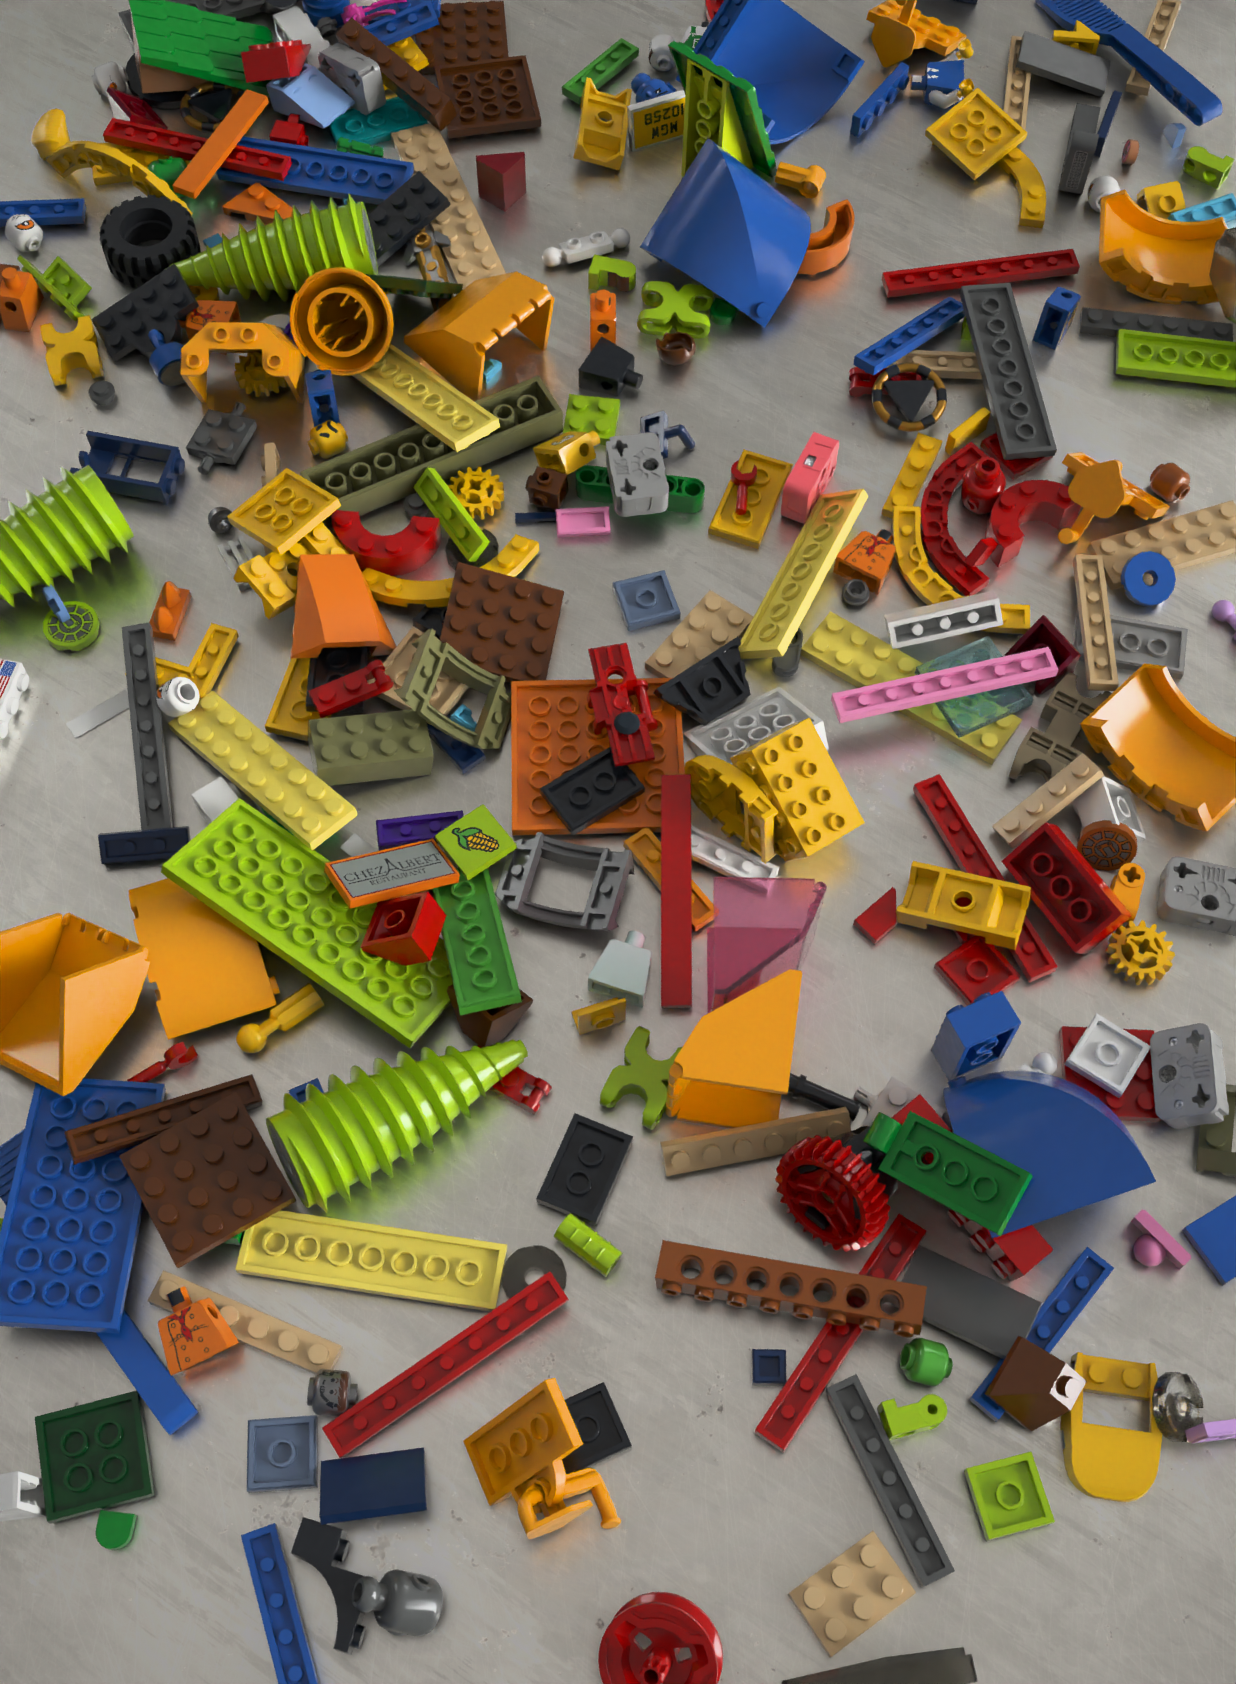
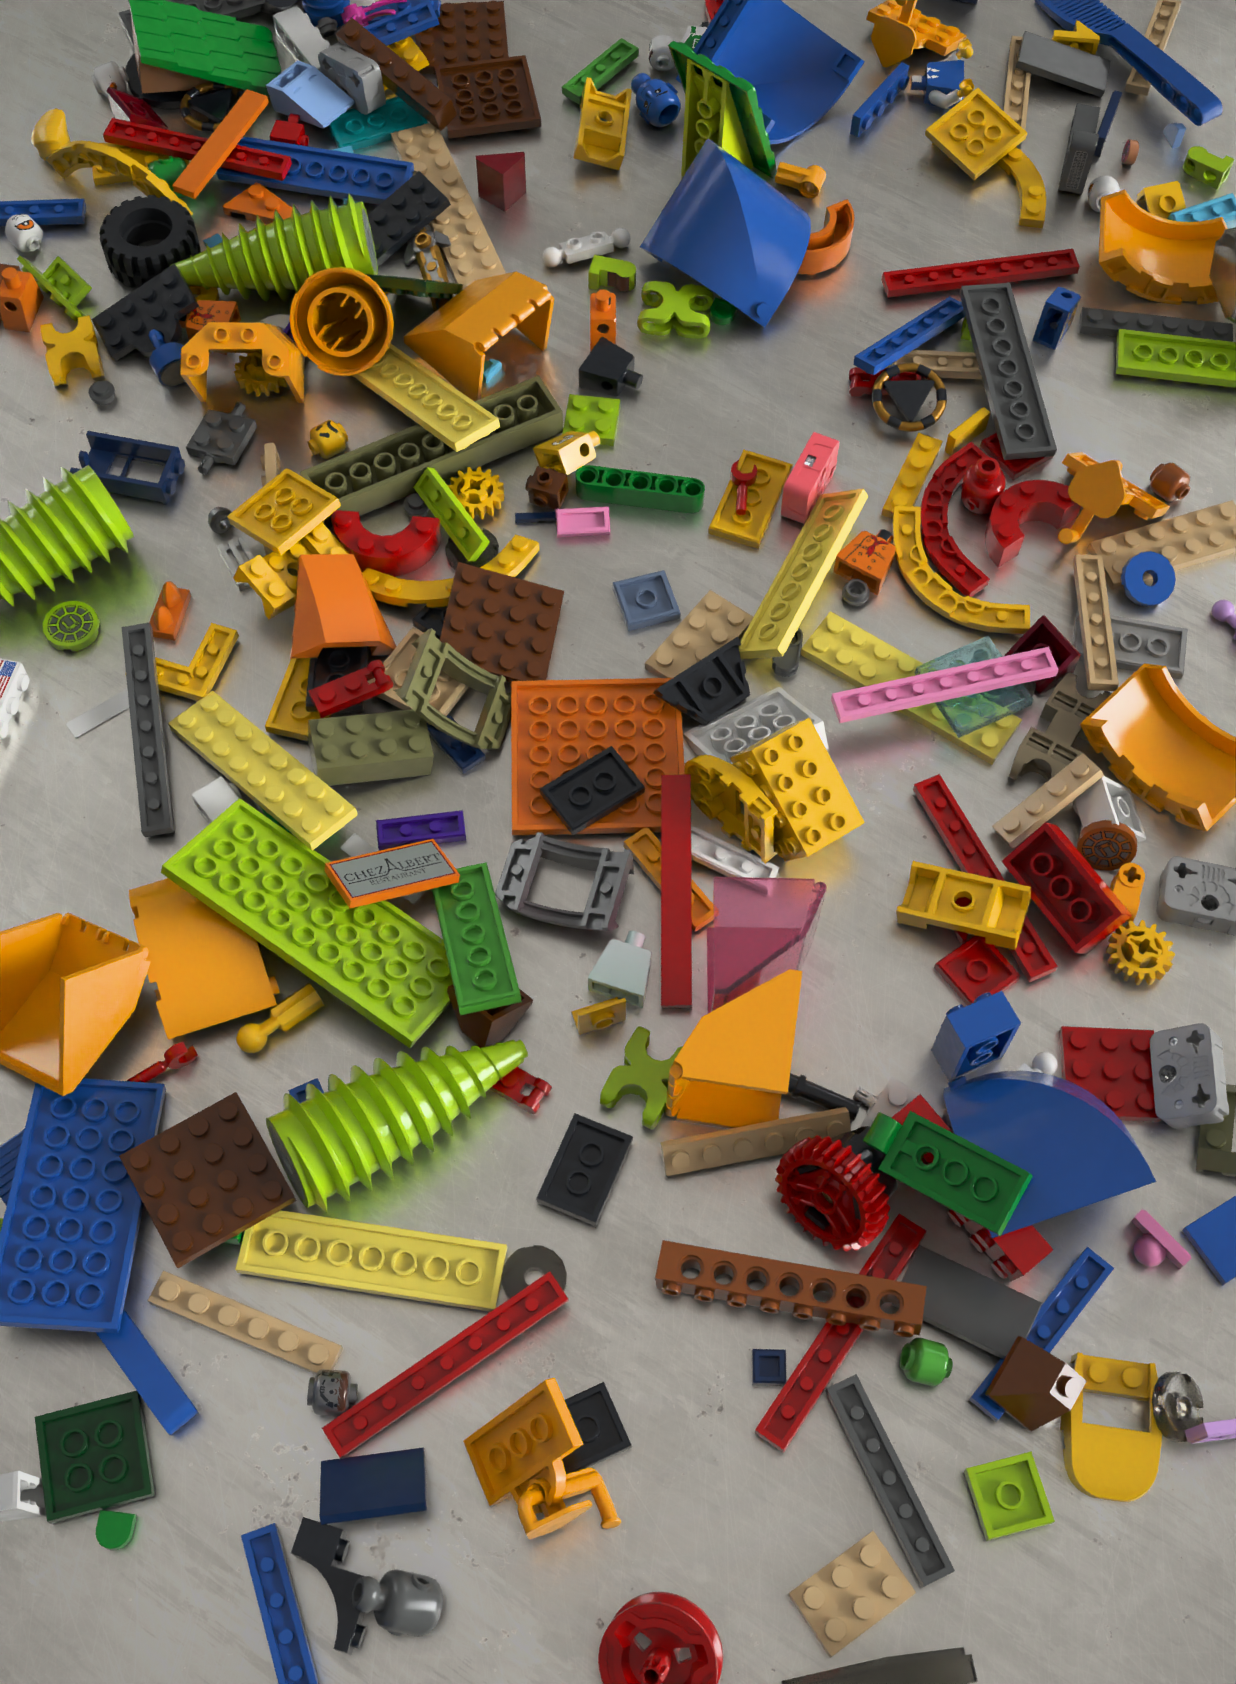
(56, 603): medium blue tile -> none
(142, 844): dark blue tile -> none
(144, 1123): reddish brown tile -> none
(177, 696): white head -> none
(193, 1331): orange torso -> none
(274, 60): red slope -> none
(282, 1454): sand blue tile -> none
(321, 391): blue torso -> none
(358, 148): green axle -> none
(405, 929): red slope -> none
(463, 717): medium azure tile -> none
(475, 842): lime tile -> none
(588, 1244): lime axle -> none
(612, 709): red piece -> none
(637, 474): light grey axle -> none
(656, 120): tile -> none
(658, 424): dark blue plate -> none
(676, 348): reddish brown hair -> none
(879, 917): red tile -> none
(911, 1418): lime leg -> none
(943, 619): white brick -> none
(981, 552): red tile -> none
(1107, 1055): white tile -> none

